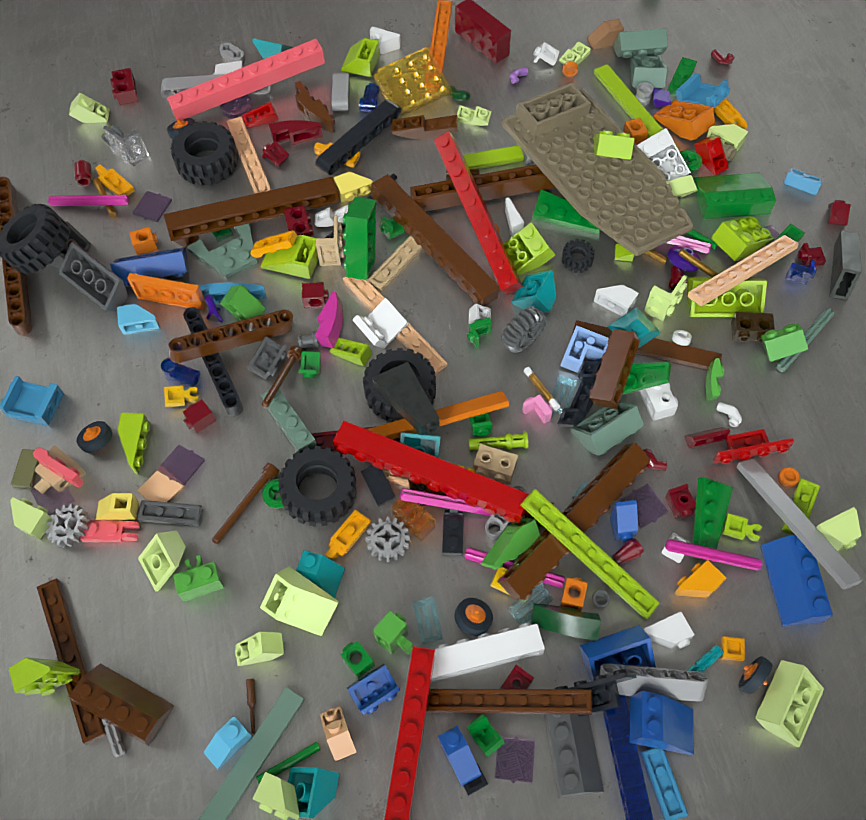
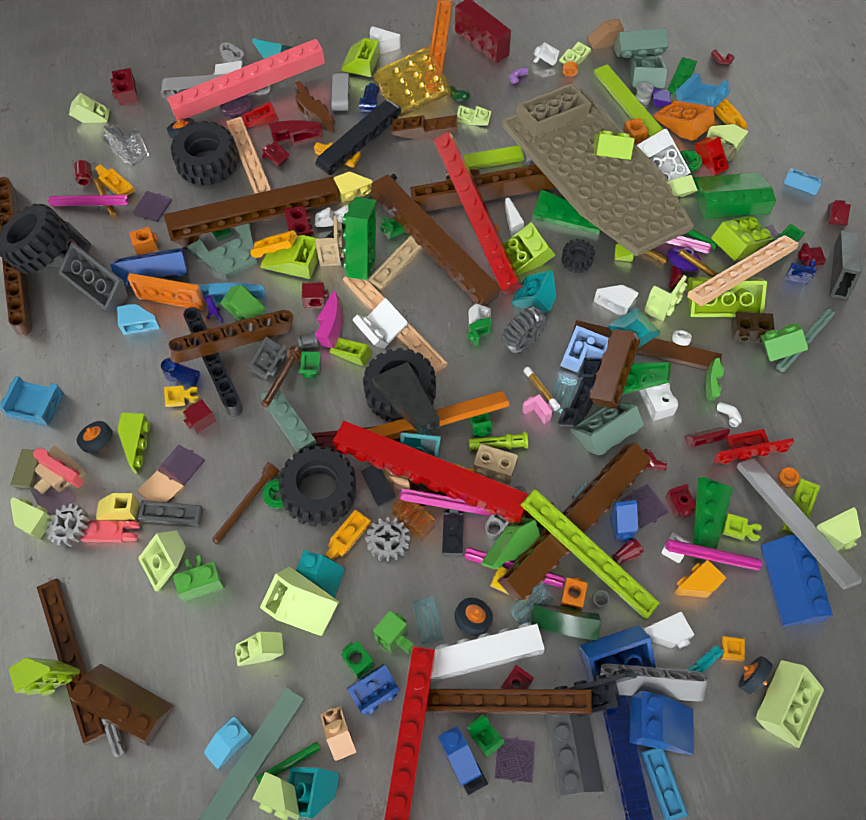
(251, 701): reddish brown piece -> none

